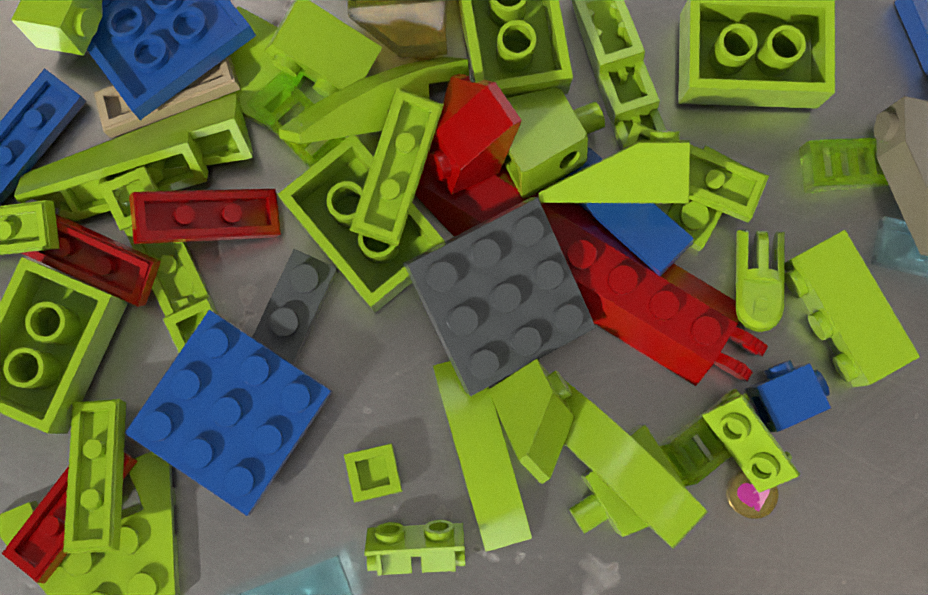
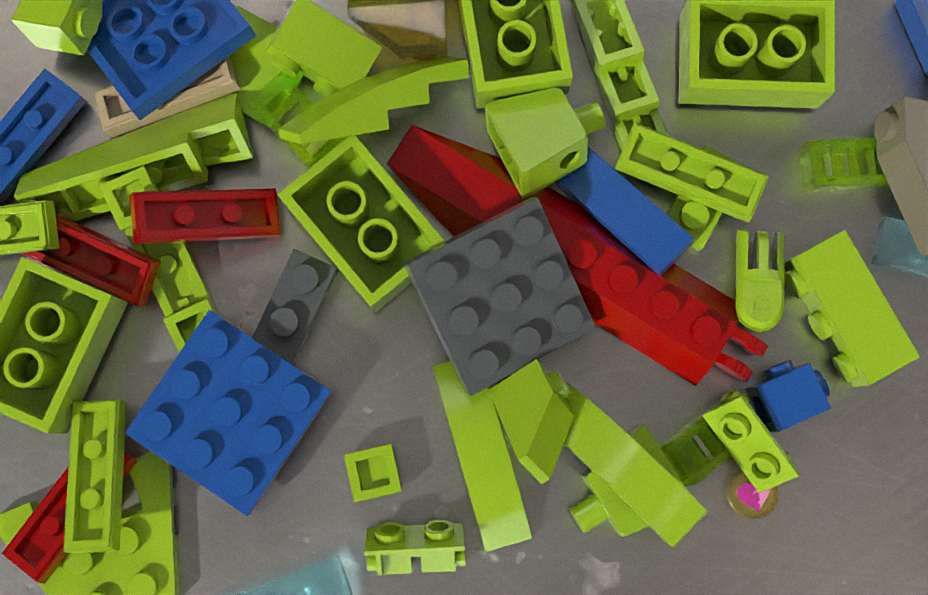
(396, 167): lime tile -> none
(471, 133): red slope -> none
(639, 173): lime slope -> none

